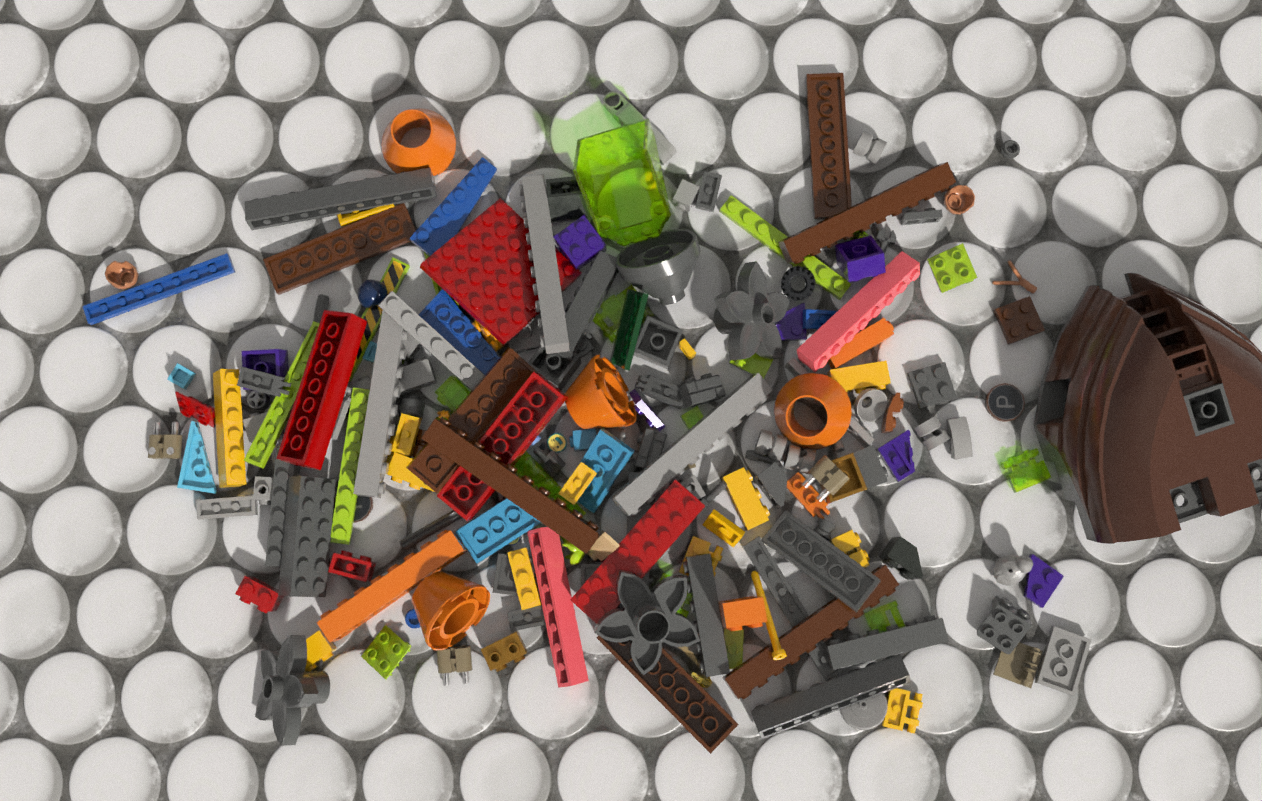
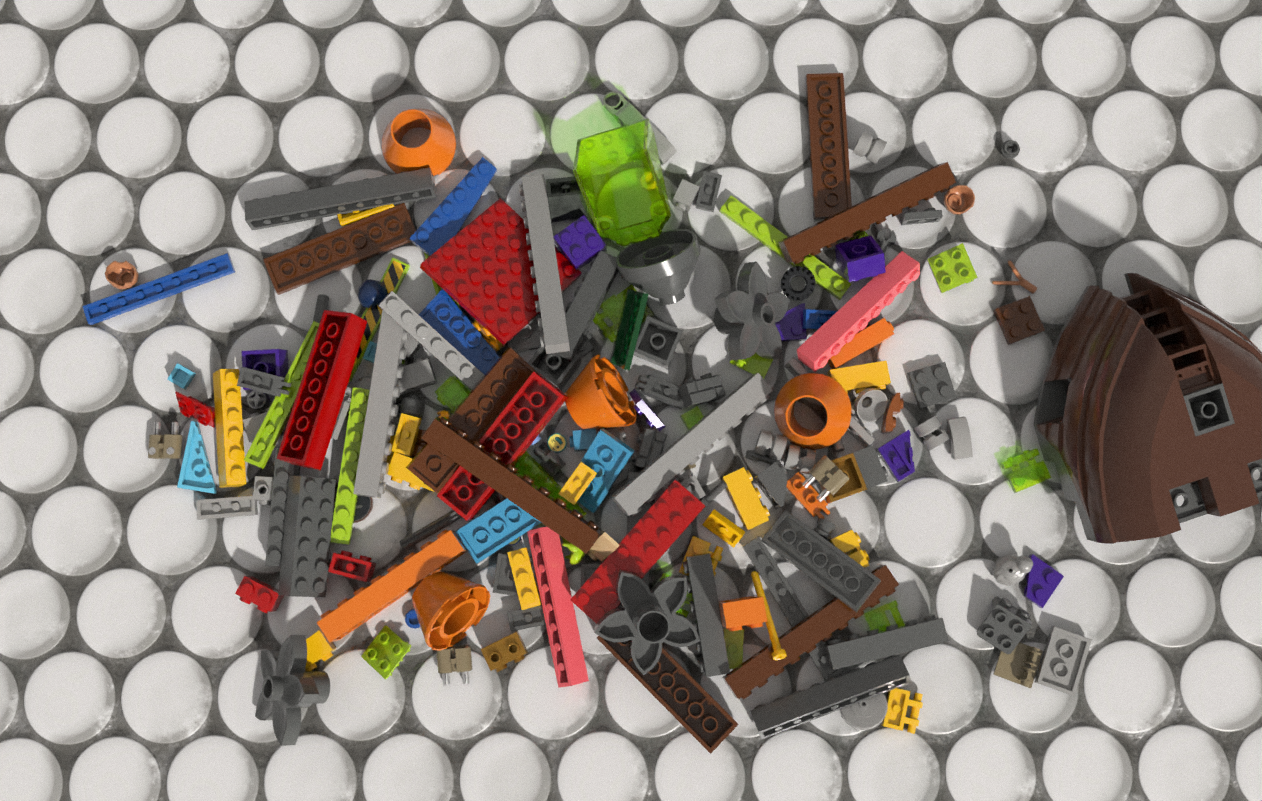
(687, 349): yellow tile -> none
(702, 680): clear yellow bar -> none
(902, 556): pearl dark grey slope -> none
(1004, 402): black tile -> none

